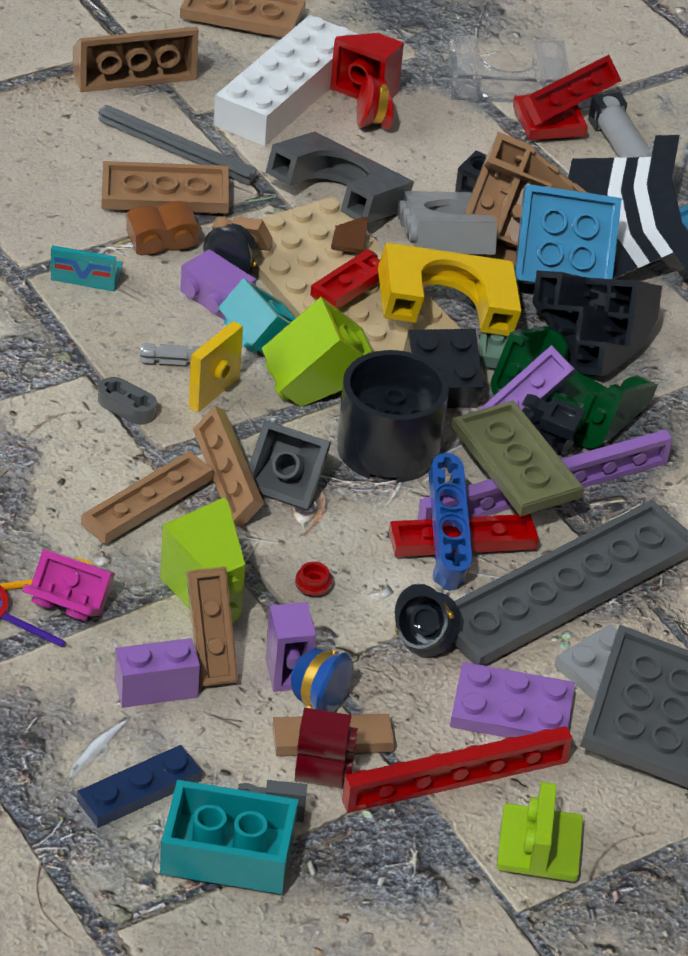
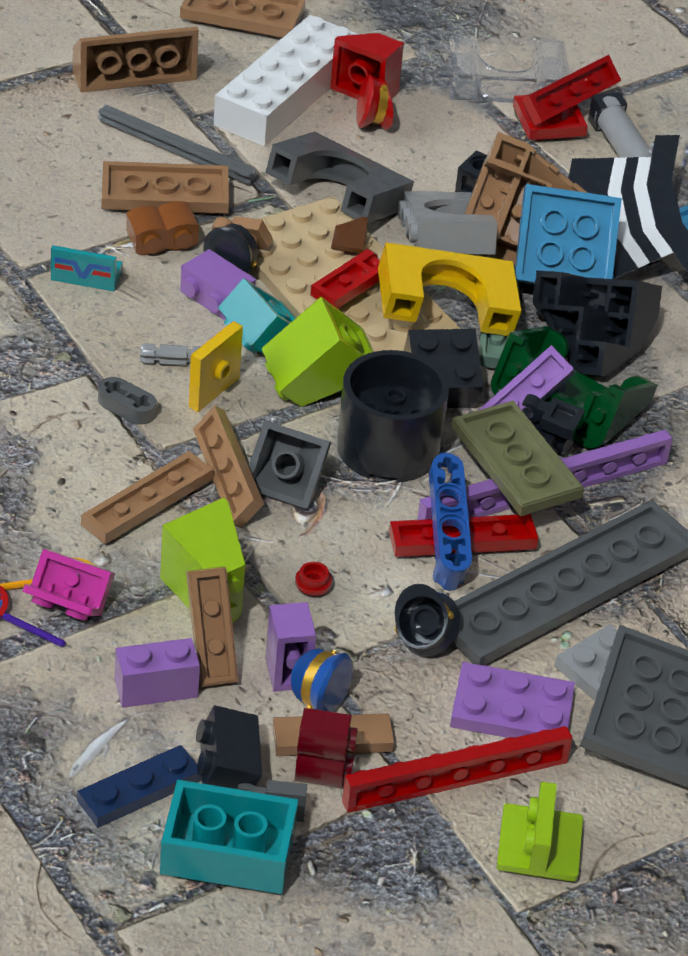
(229, 748): none -> black brick

